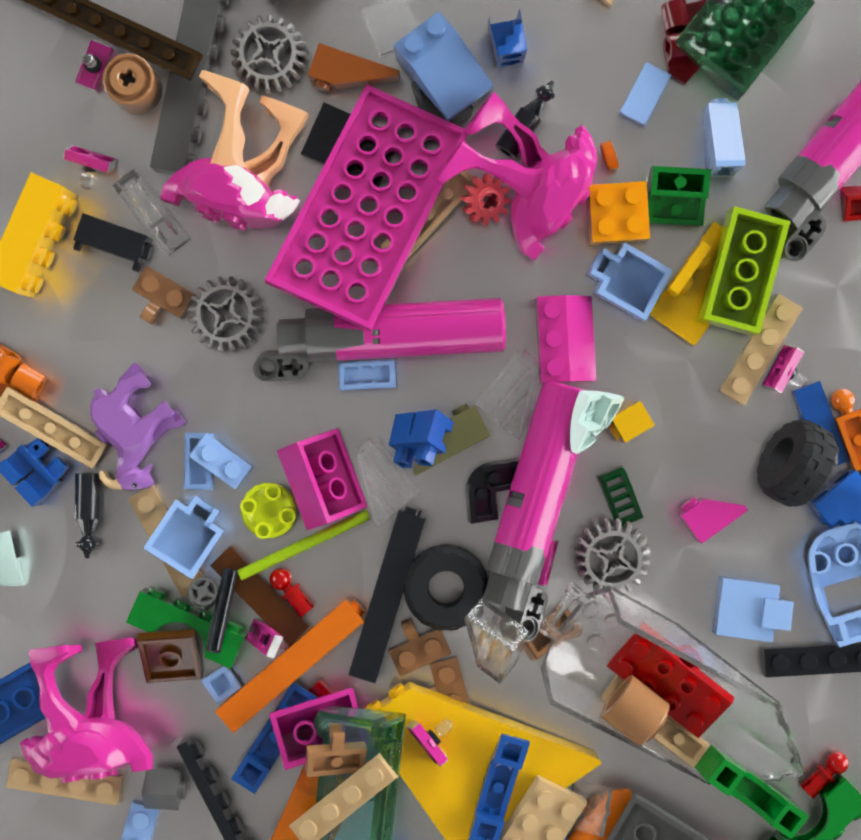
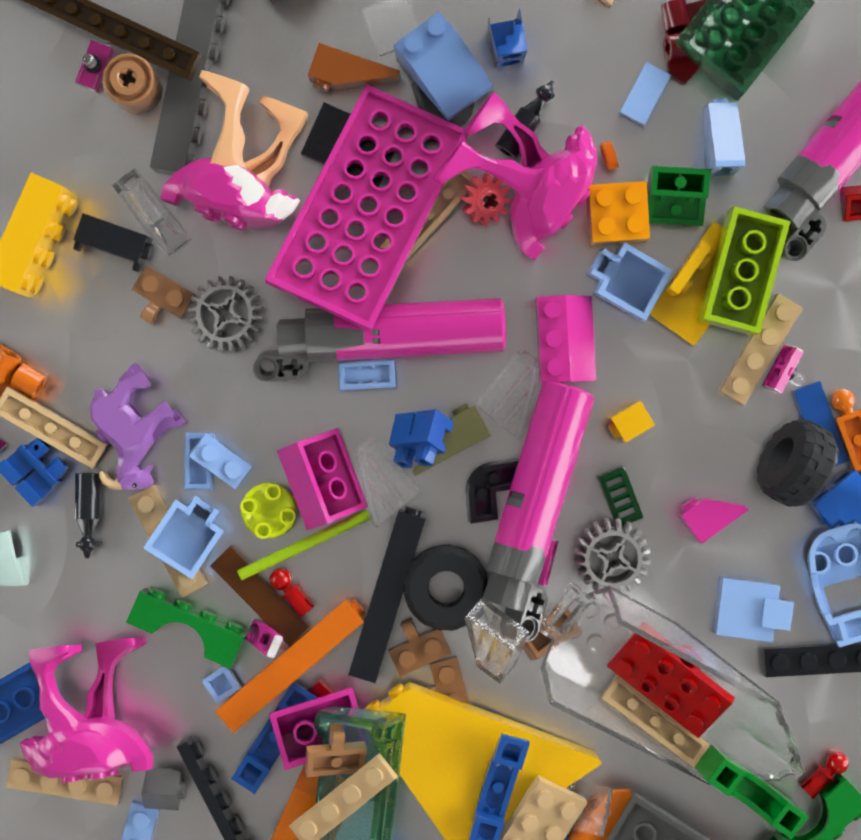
(90, 162): dark pink piece -> none
(170, 655): reddish brown tile -> none
(203, 587): dark grey wheel -> none
(221, 610): black axle -> none
(278, 46): light grey gear -> none
(430, 741): dark pink piece -> none
(590, 416): light aqua brick -> none
(635, 711): medium nougat piece -> none

